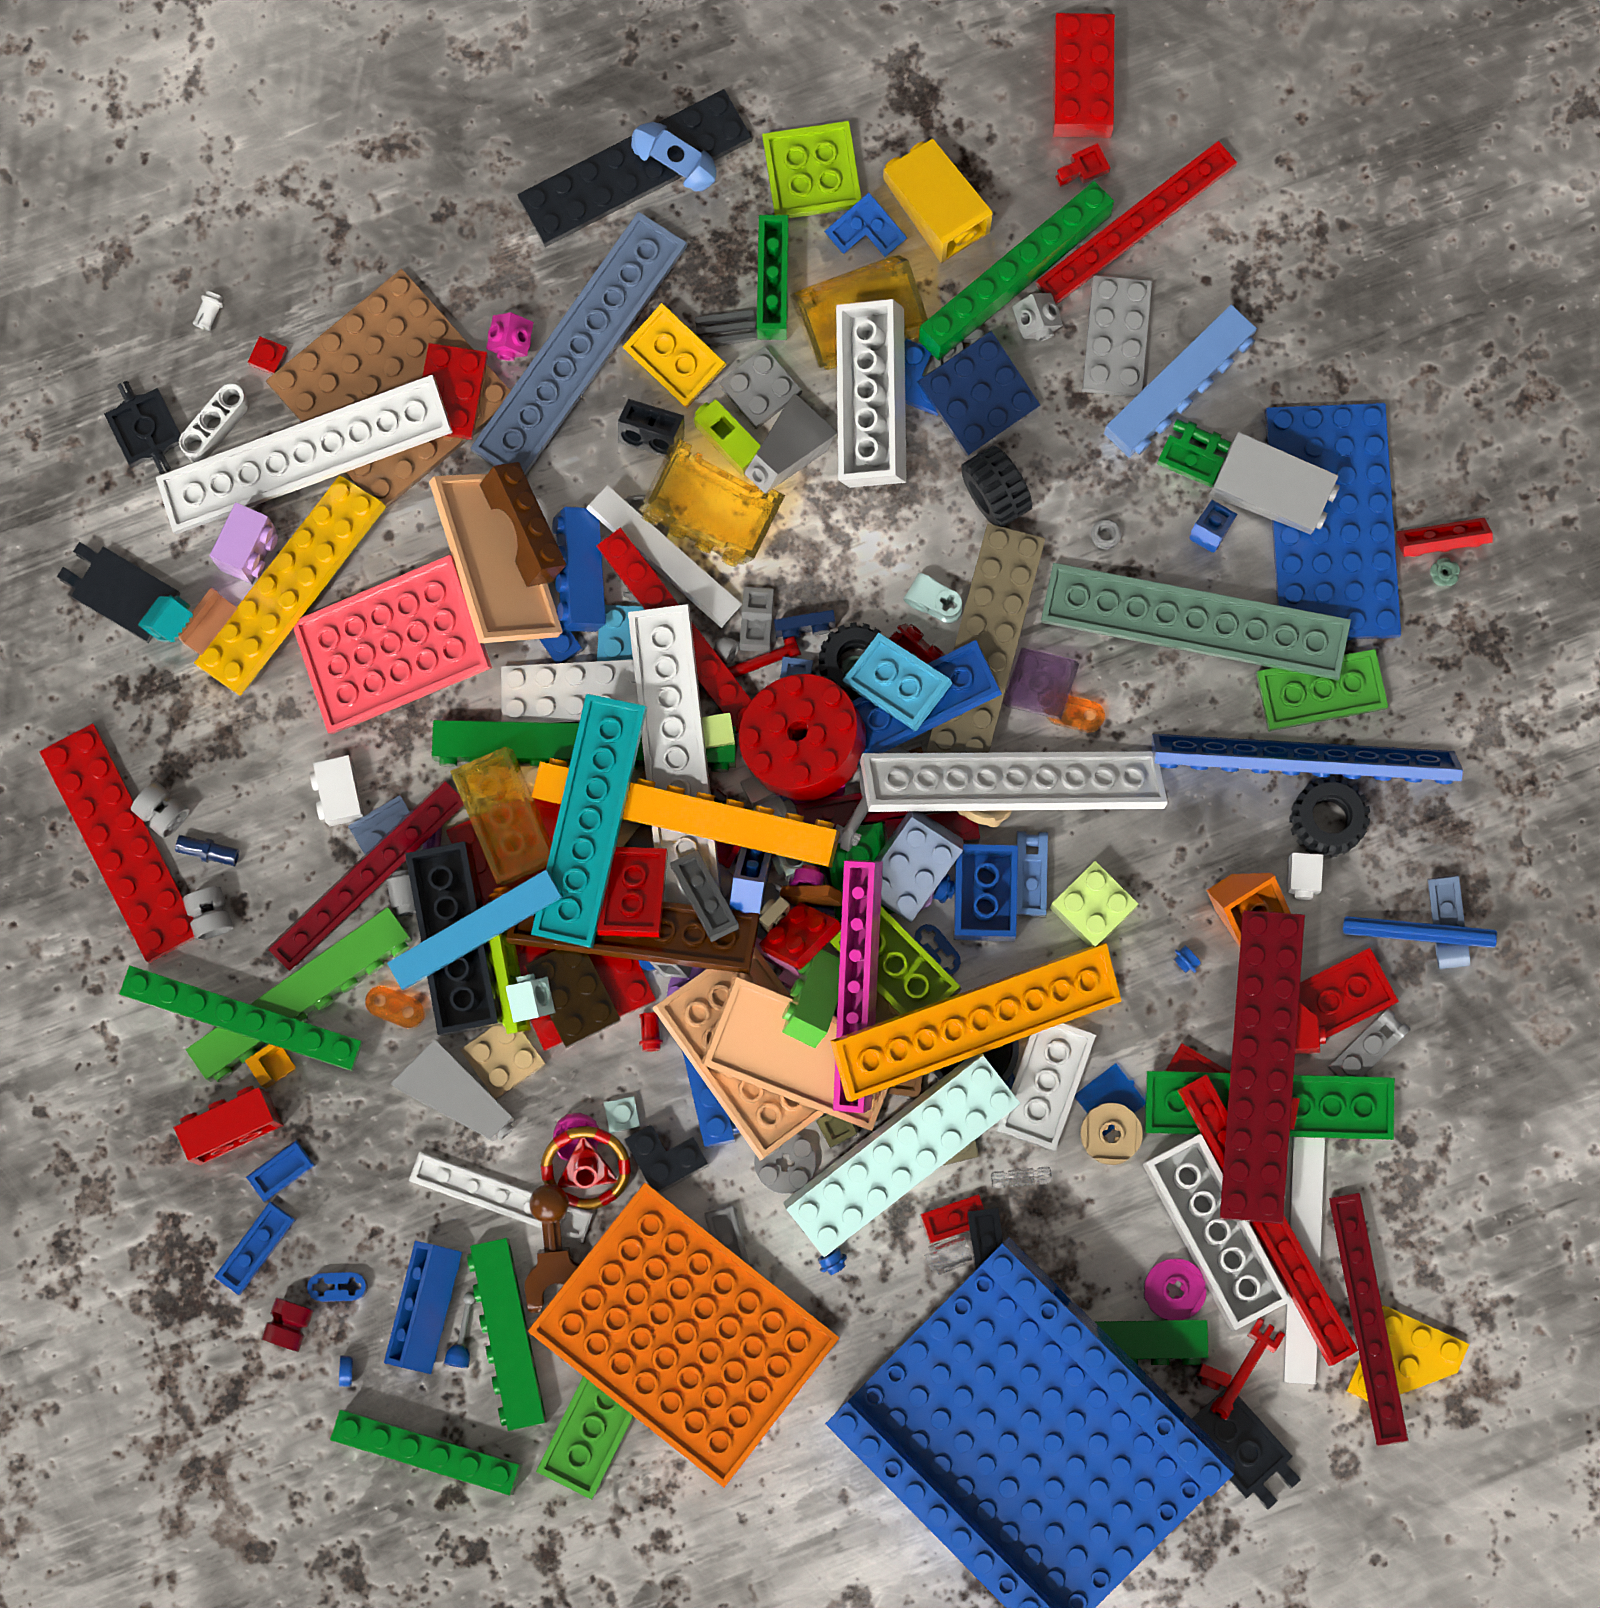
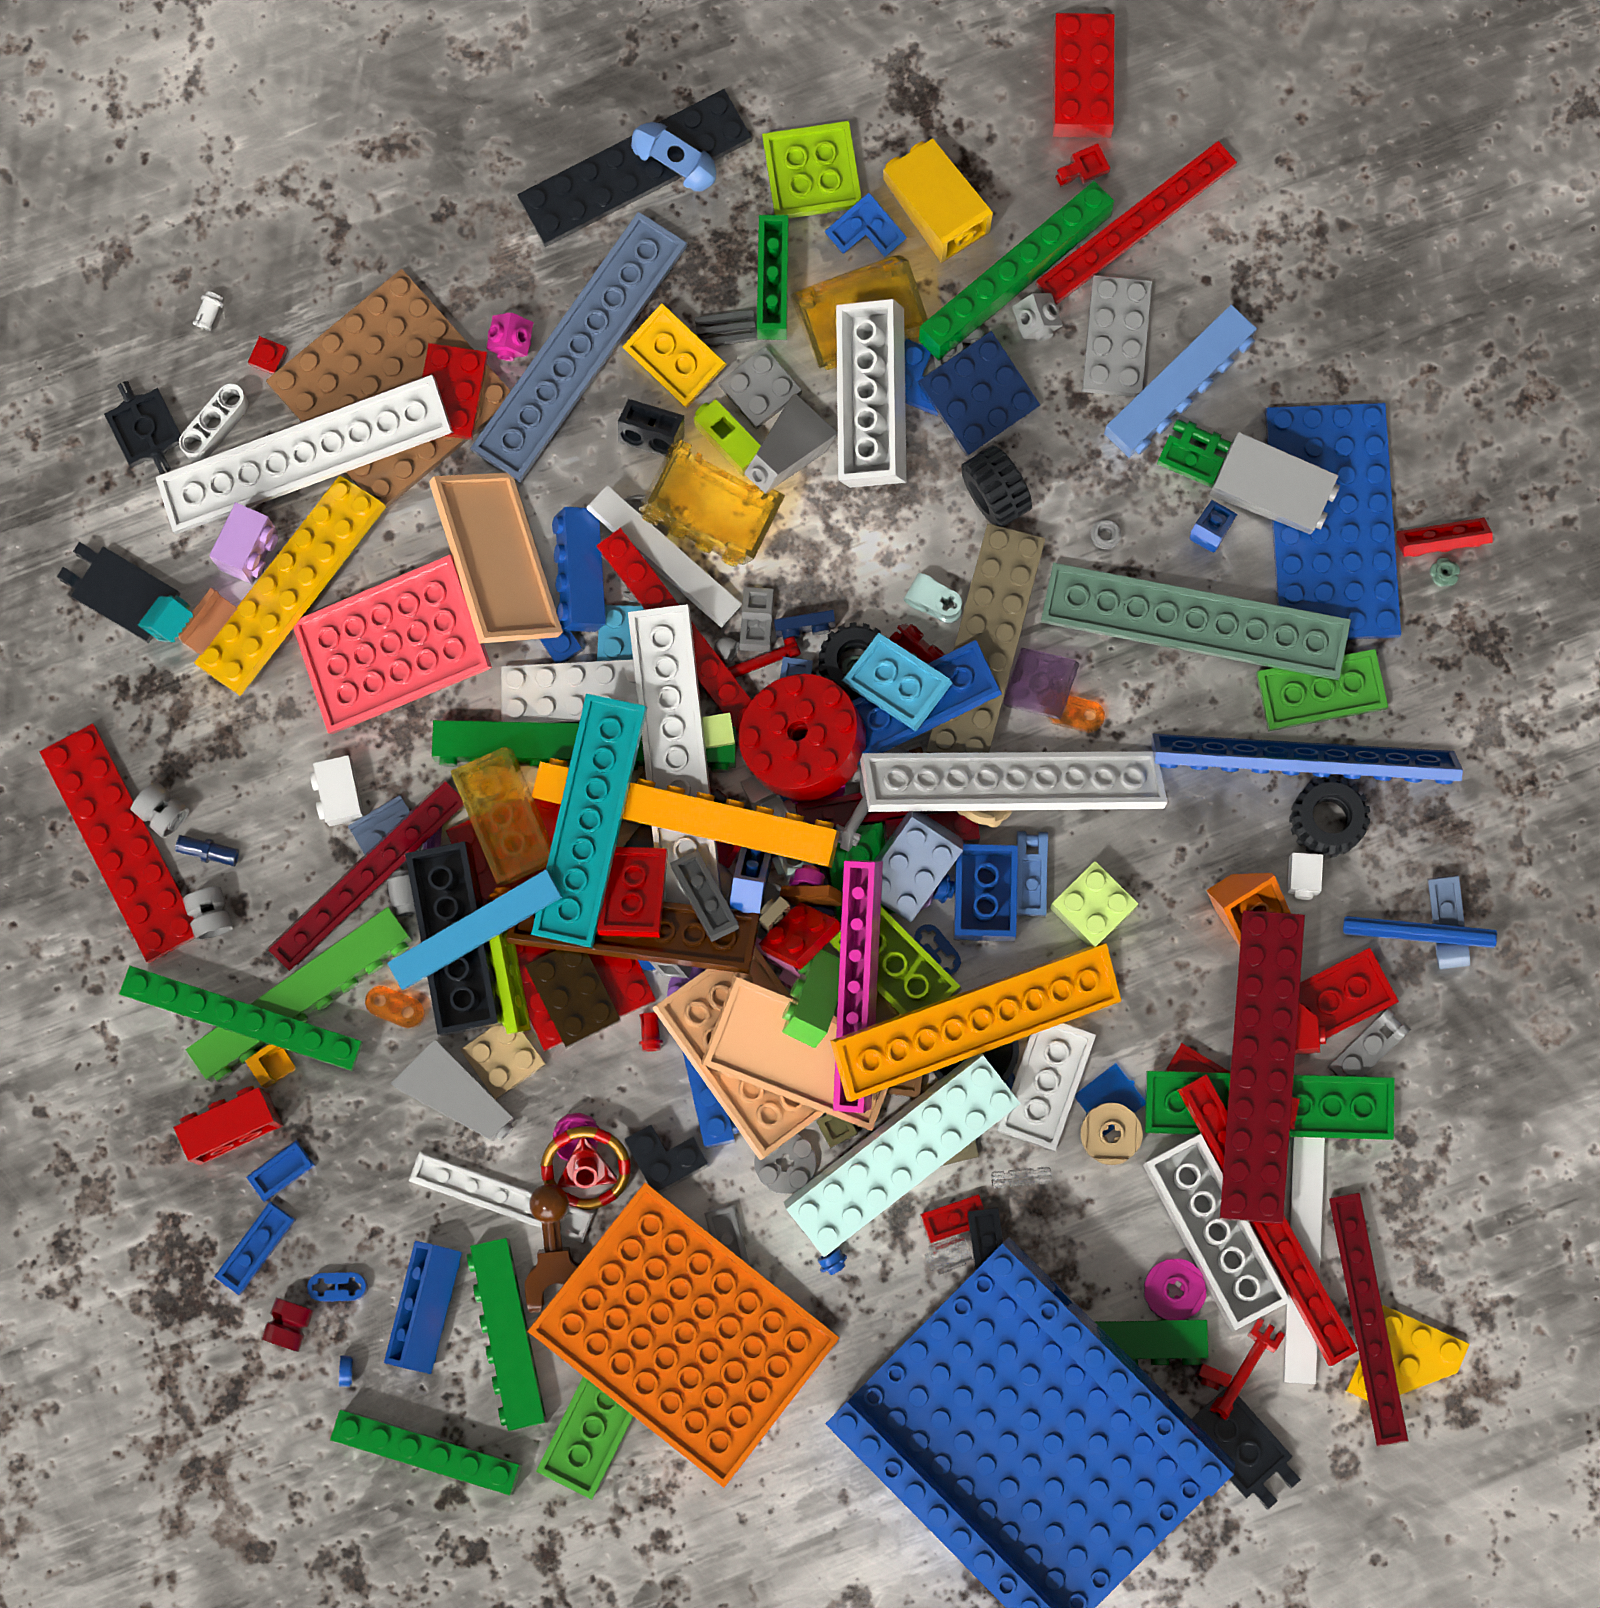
(458, 1354): hinge -> none
(530, 998): light aqua brick -> none
(537, 550): reddish brown arch -> none
(622, 1114): light aqua plate -> none
(1186, 959): blue plate -> none

